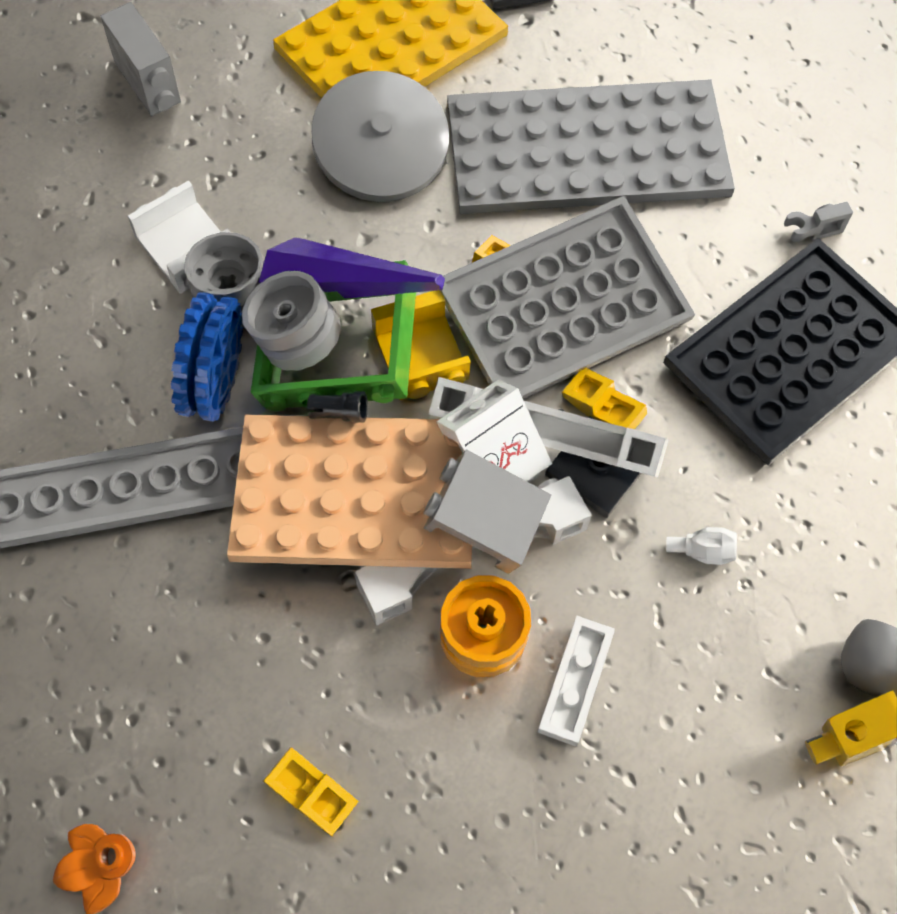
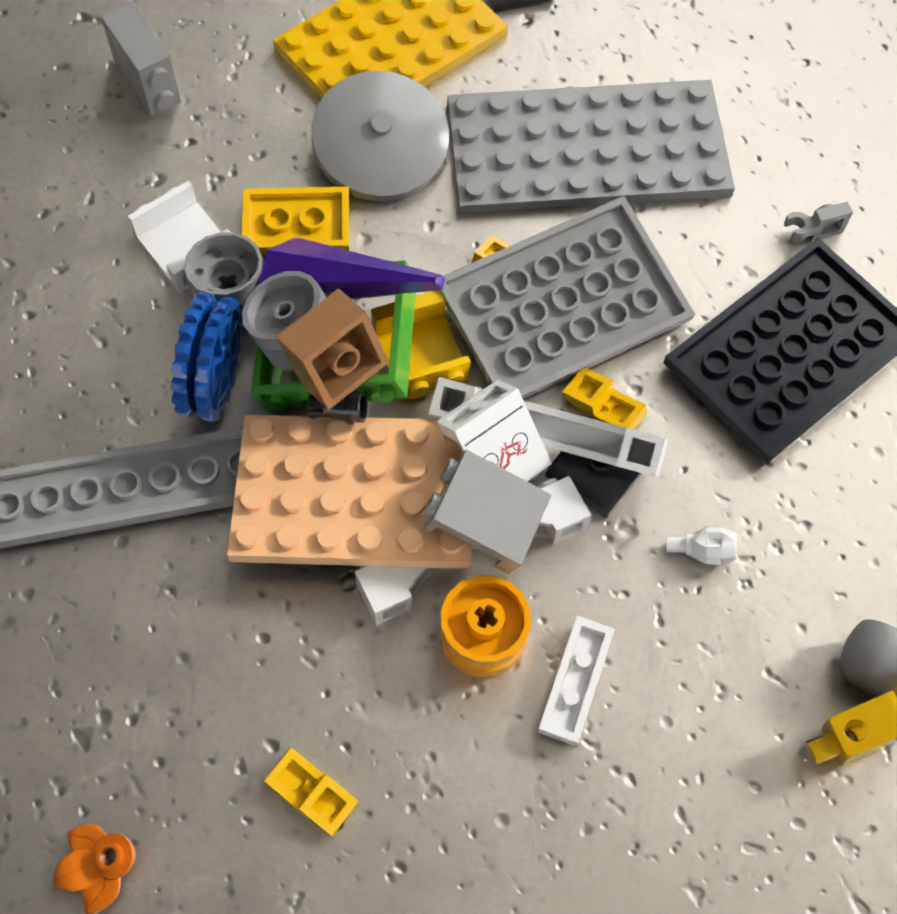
(303, 212): none -> yellow plate
(333, 348): none -> medium nougat brick

